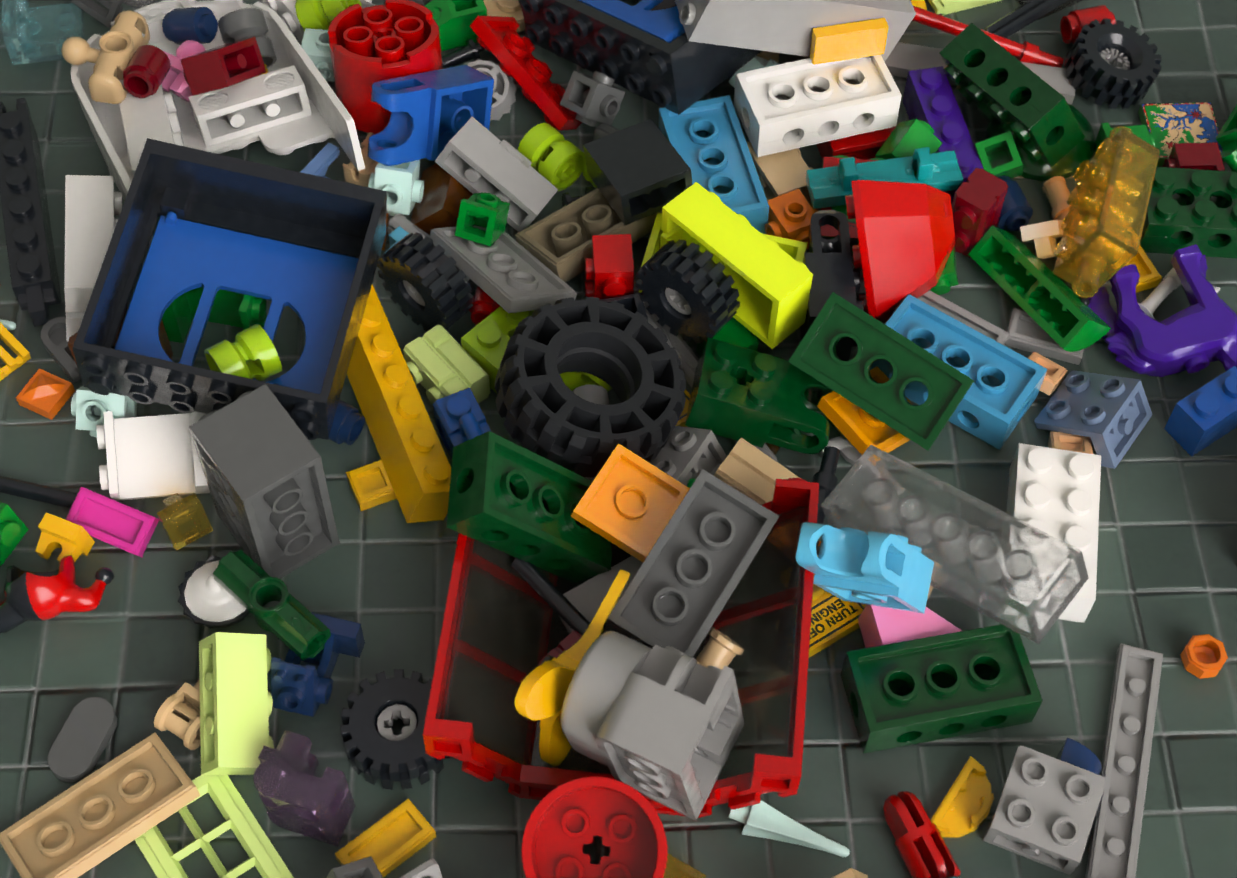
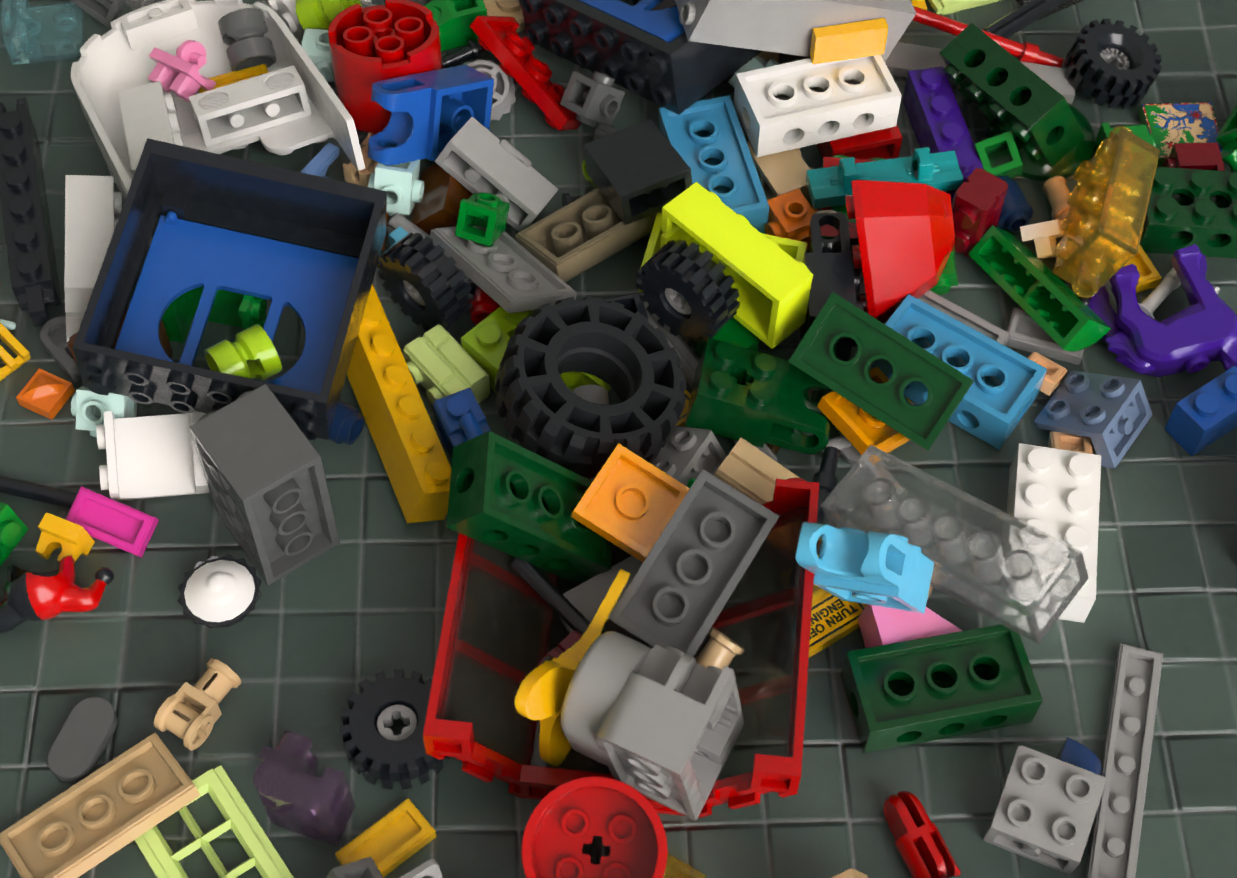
(113, 57): tan piece -> none
(146, 71): dark red brick -> none
(184, 520): clear yellow tile -> none
(190, 24): dark blue brick -> none
(223, 66): dark red brick -> none
(234, 702): yellowish green brick -> none
(287, 619): dark green piece -> none
(302, 687): dark blue tile -> none
(370, 485): yellow tile -> none
(552, 155): lime wheel -> none
(611, 267): red brick -> none
(767, 822): light aqua piece -> none
(907, 137): green brick -> none
(965, 803): yellow tile -> none
(1074, 22): red brick -> none
(1204, 656): orange tile -> none

